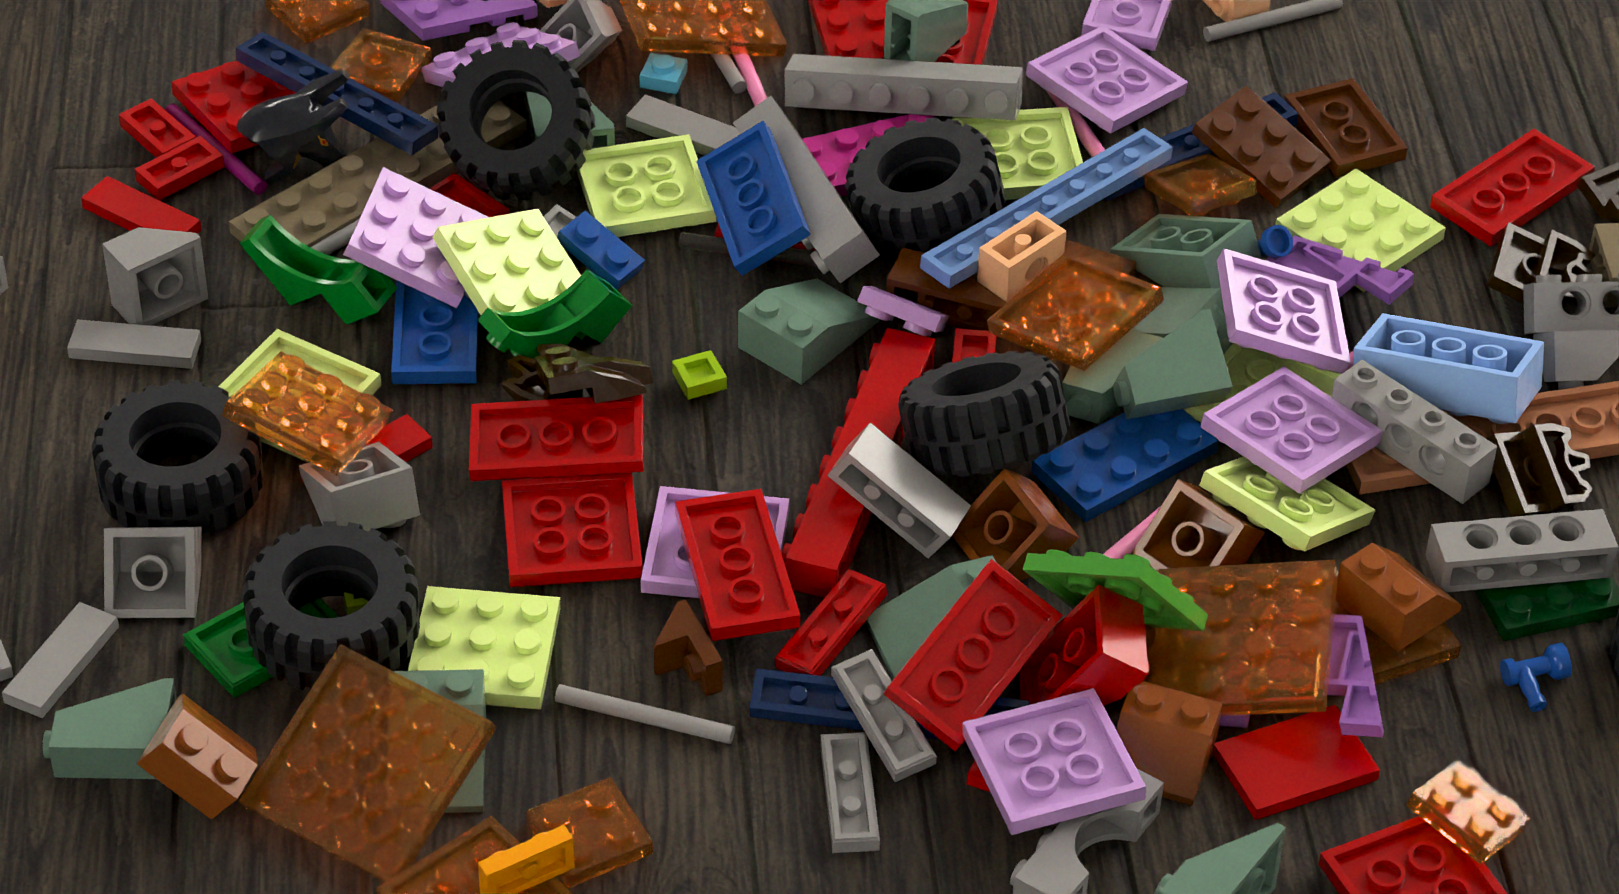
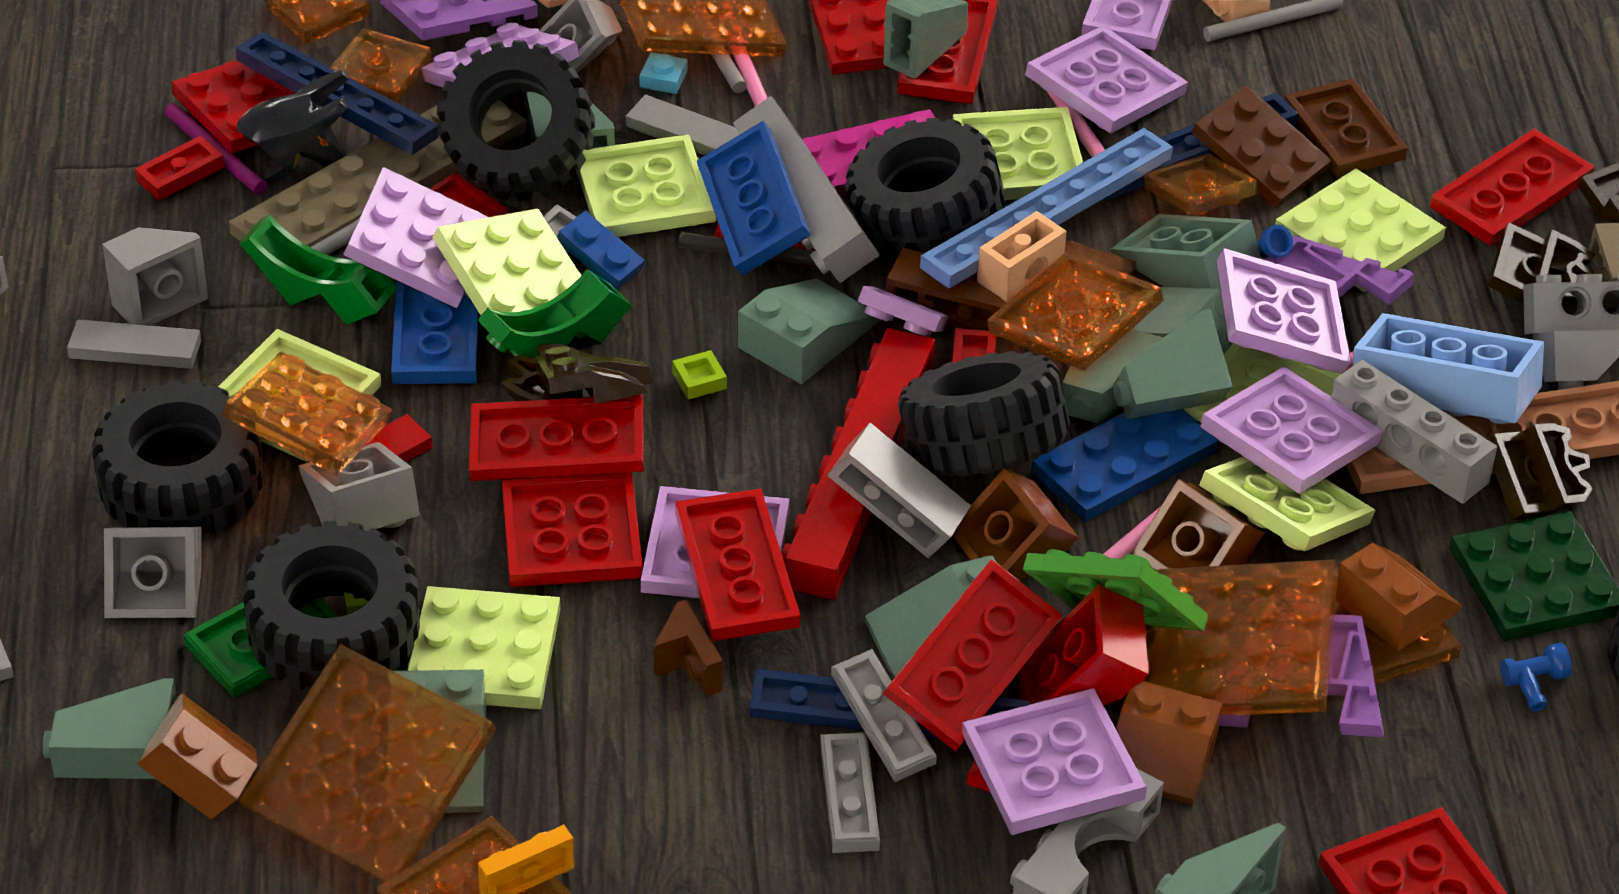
(60, 660): light grey tile -> none
(135, 209): red tile -> none
(154, 128): red plate -> none
(601, 826): clear orange plate -> none
(644, 714): light grey bar -> none
(831, 625): red tile -> none
(903, 86): light grey brick -> none
(1294, 762): red tile -> none
(1468, 811): clear orange plate -> none
(1521, 550): light grey brick -> none

